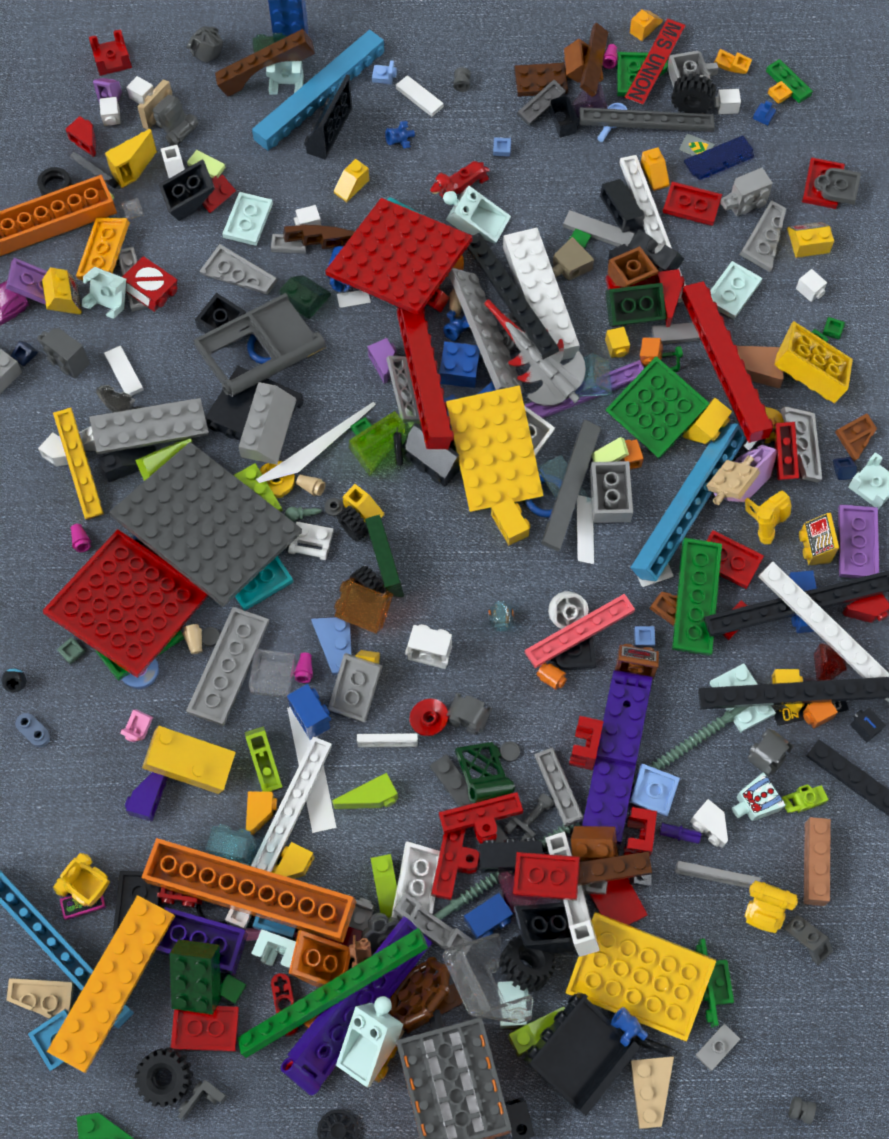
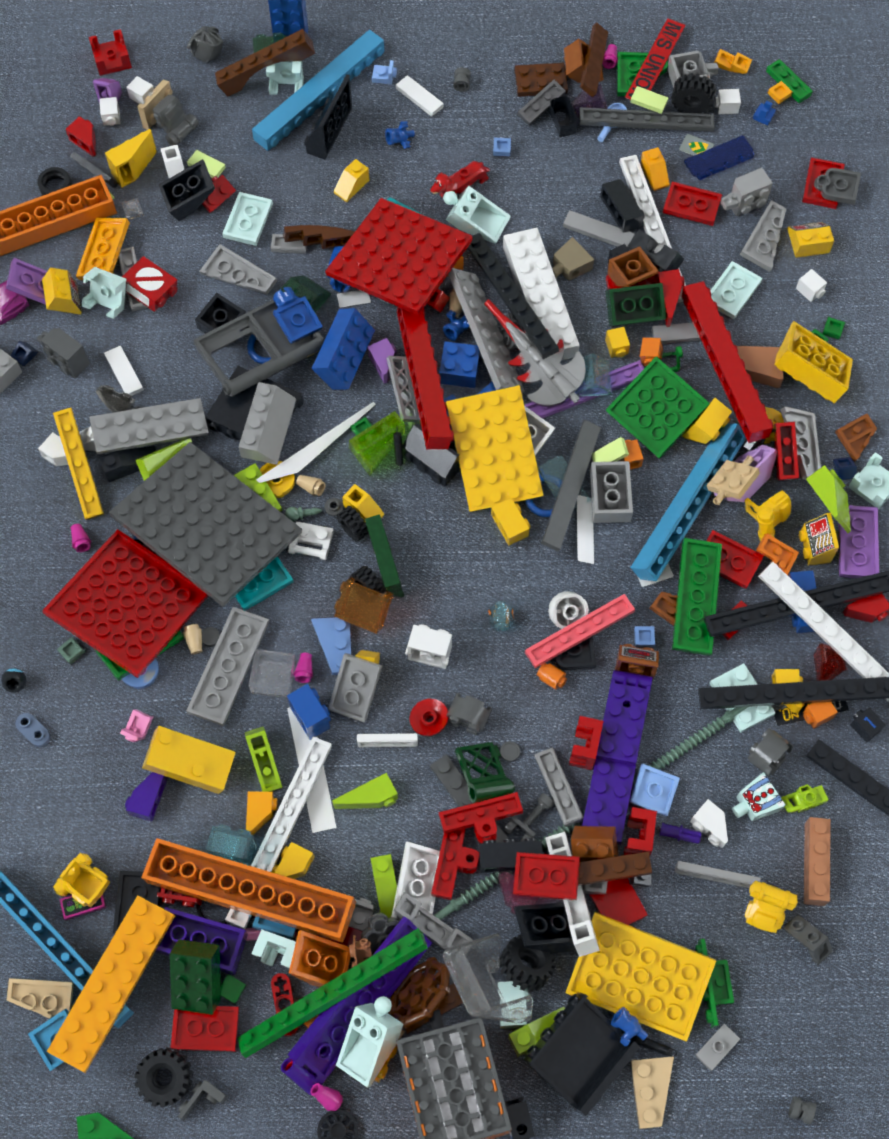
(295, 315): none -> blue plate
(307, 216): white brick -> none
(328, 1097): none -> dark pink cone
(343, 349): none -> blue brick
(489, 917): blue brick -> none
(581, 237): green tile -> none
(644, 24): light orange slope -> none
(649, 99): none -> yellowish green tile
(778, 552): none -> orange plate
(831, 492): none -> lime slope

